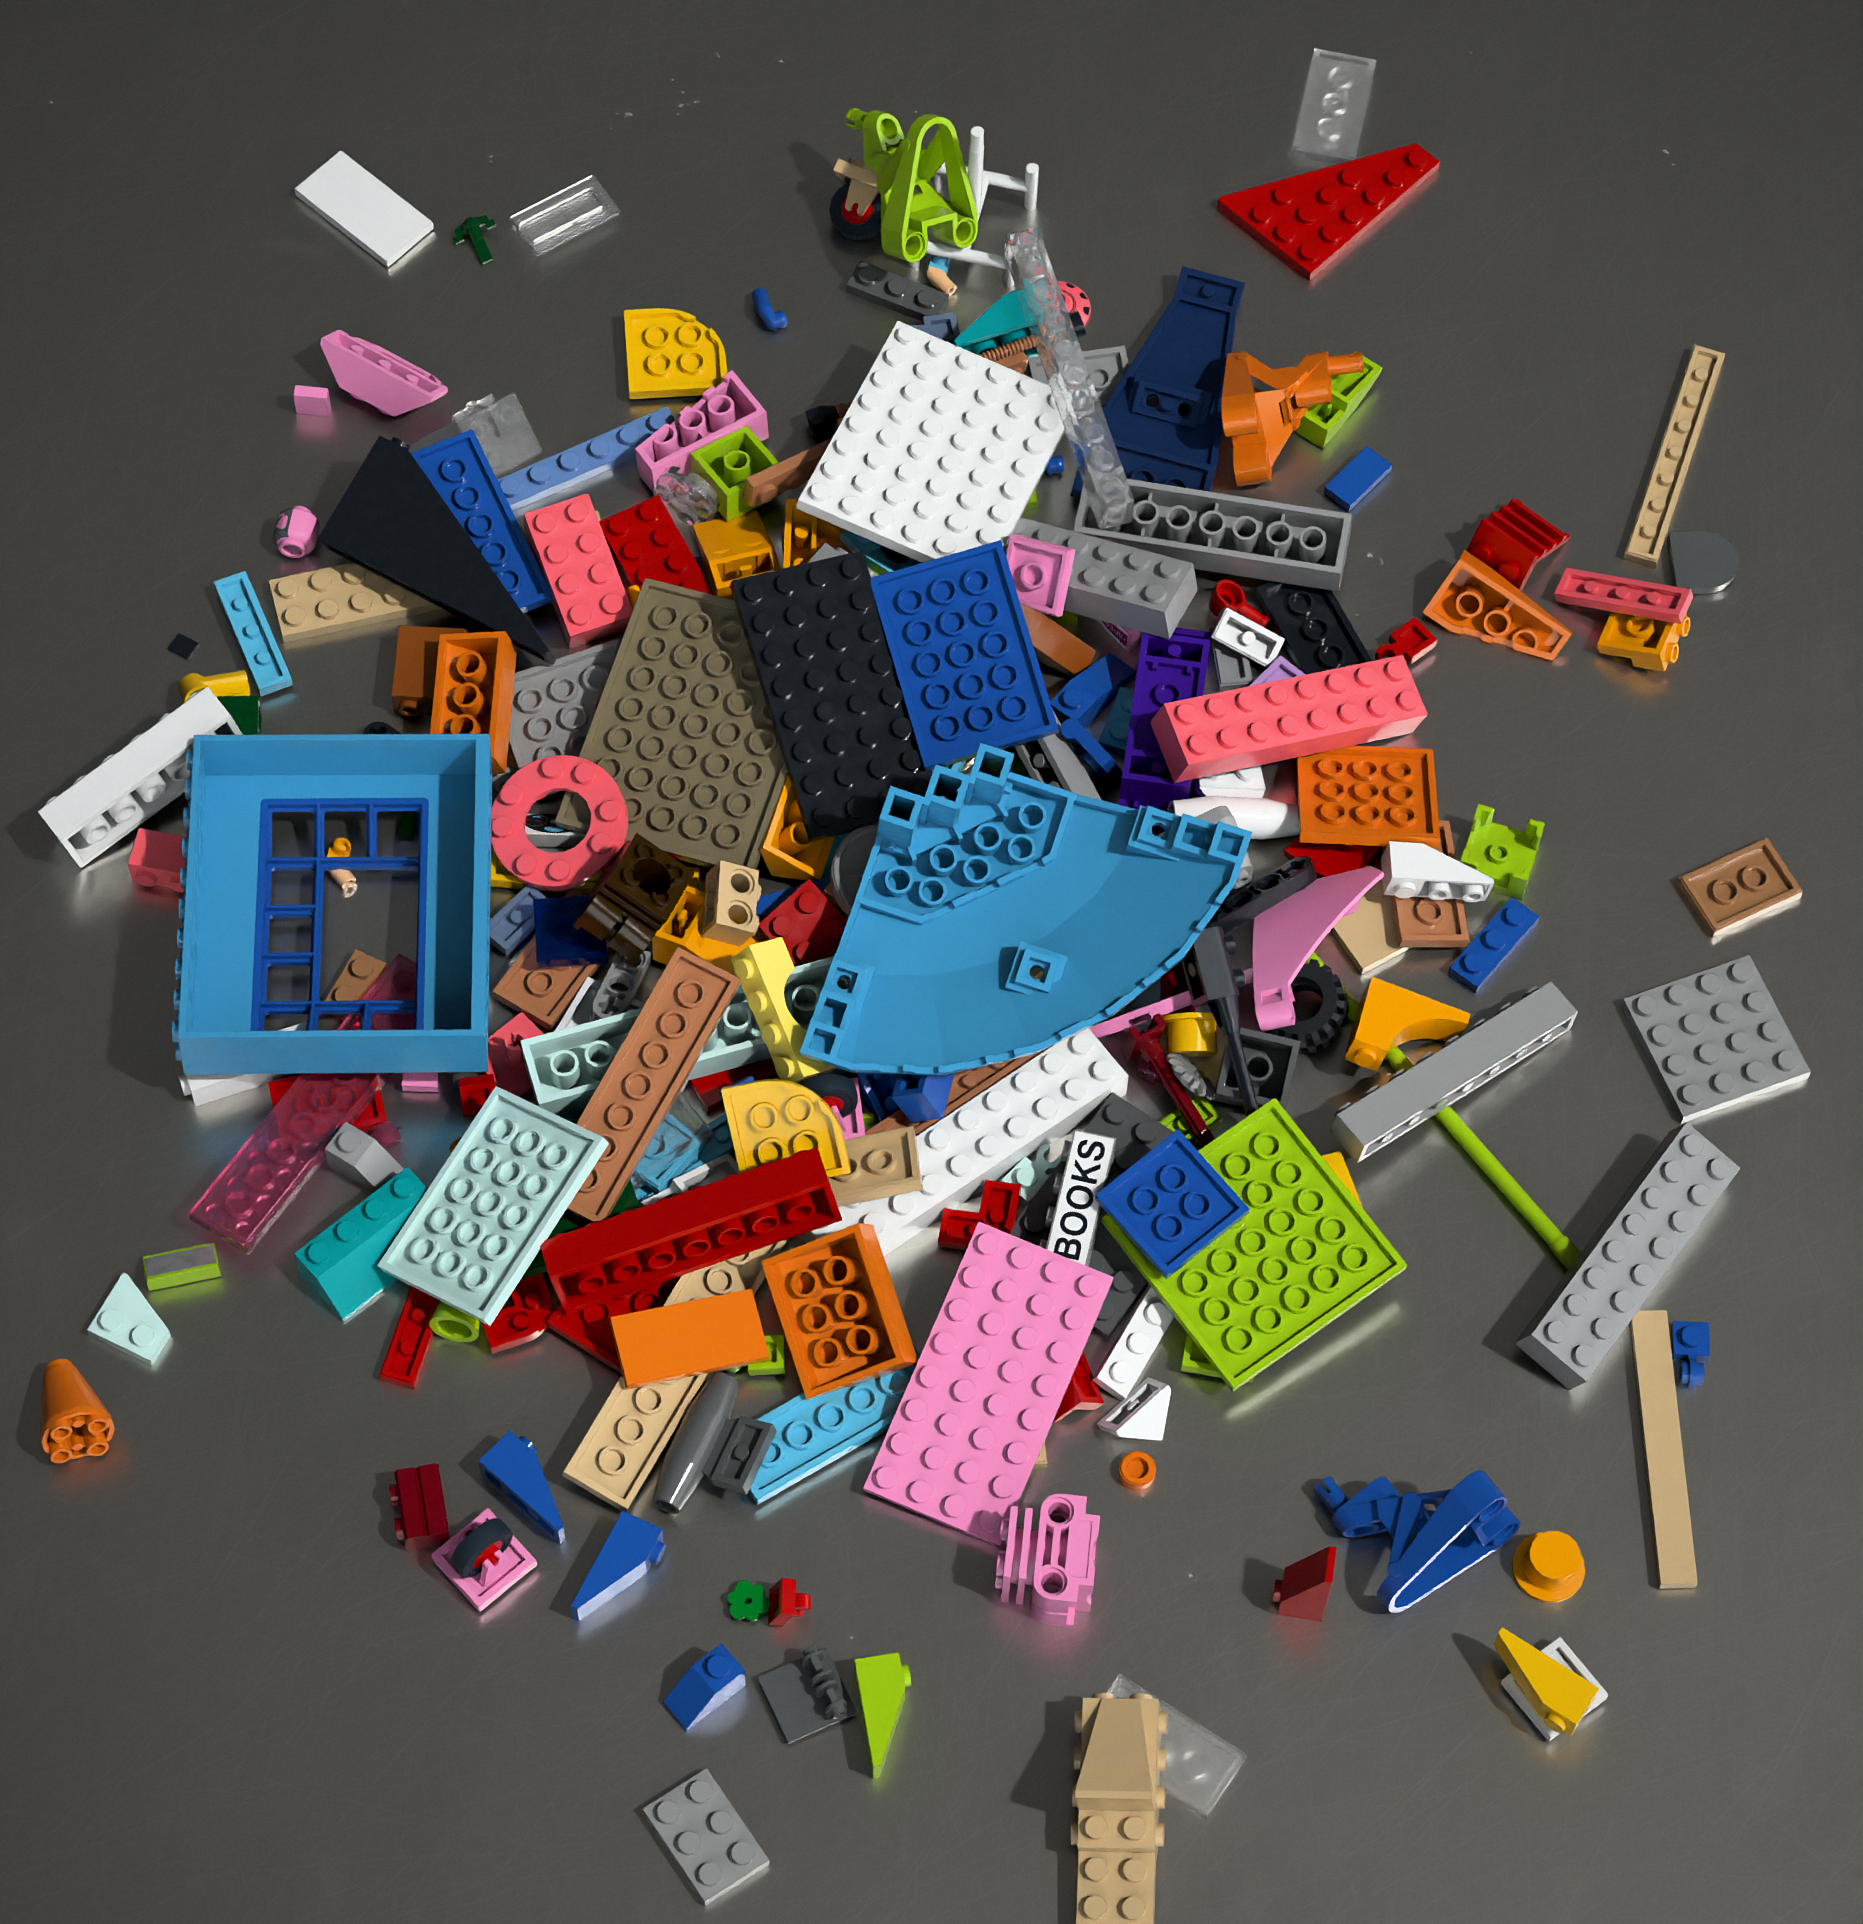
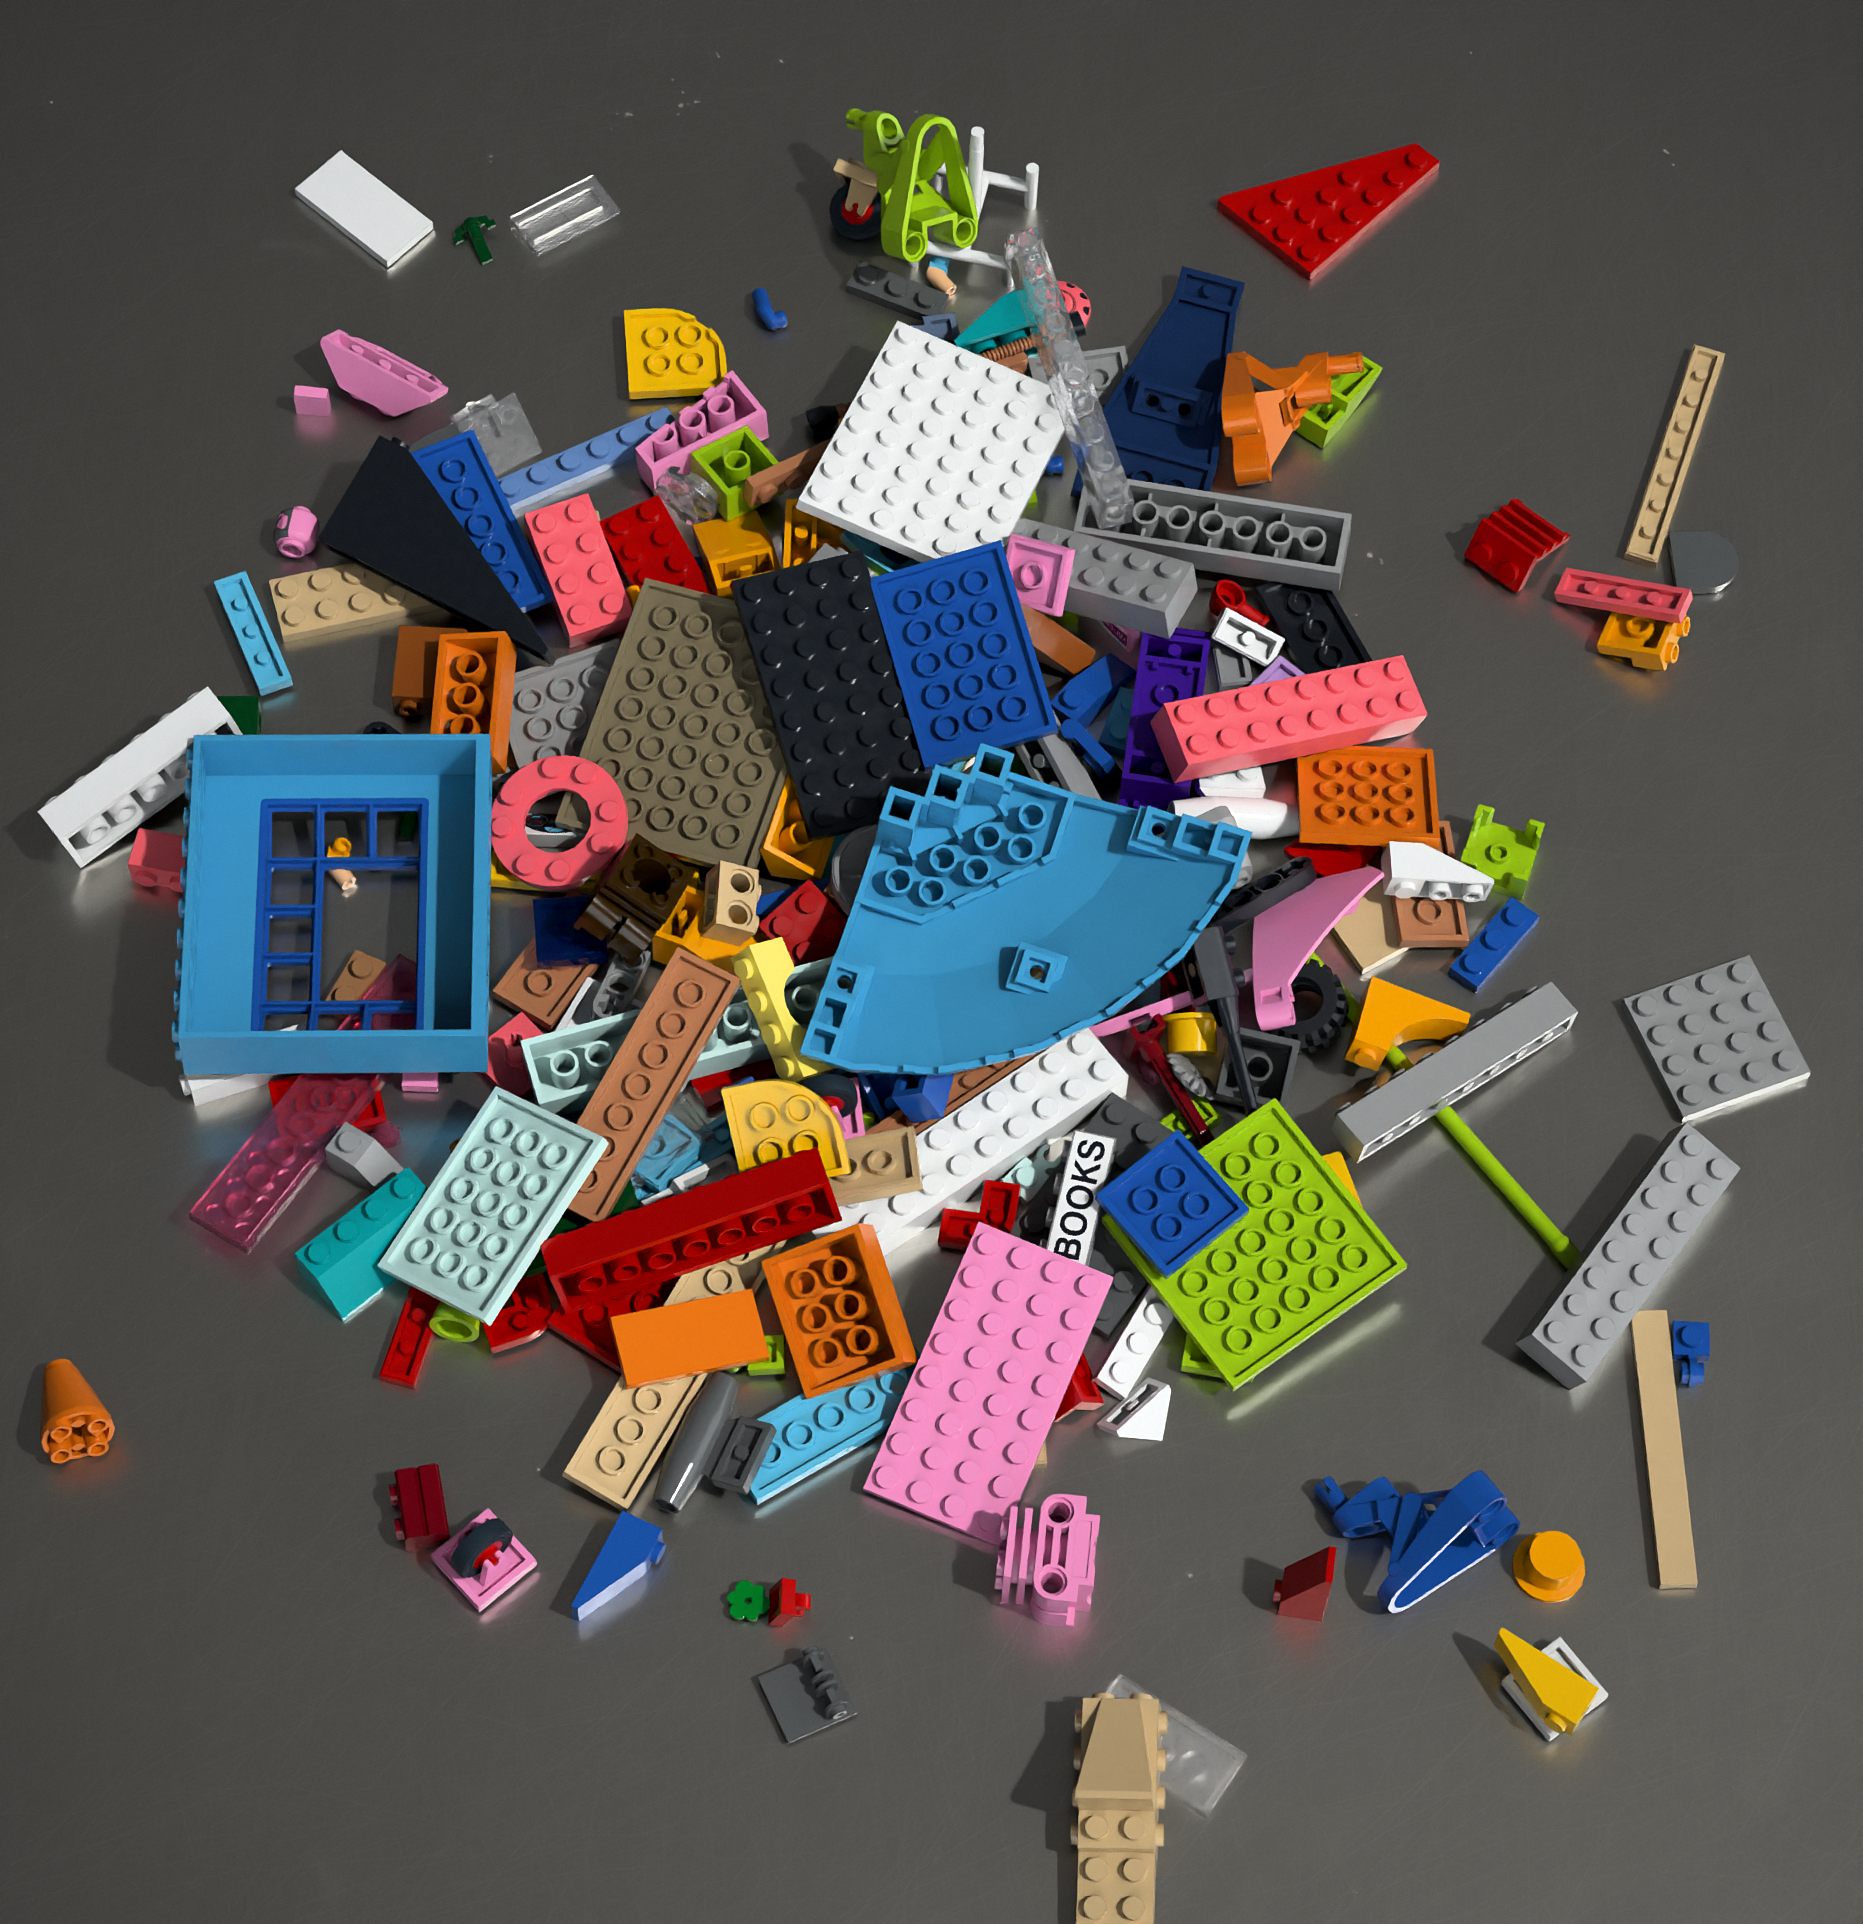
(130, 1323): light aqua wing -> none
(181, 1266): slope -> none
(183, 646): black window -> none
(221, 684): yellow piece -> none
(475, 1092): red tile -> none
(514, 921): sand blue plate -> none
(517, 1474): blue slope -> none
(705, 1687): blue slope -> none
(706, 1836): light grey plate -> none
(881, 1696): lime slope -> none
(1137, 1470): orange tile -> none
(1333, 107): clear tile -> none
(1357, 478): blue tile -> none
(1409, 640): red plate -> none
(1489, 607): orange wedge -> none
(1739, 887): medium nougat tile -> none

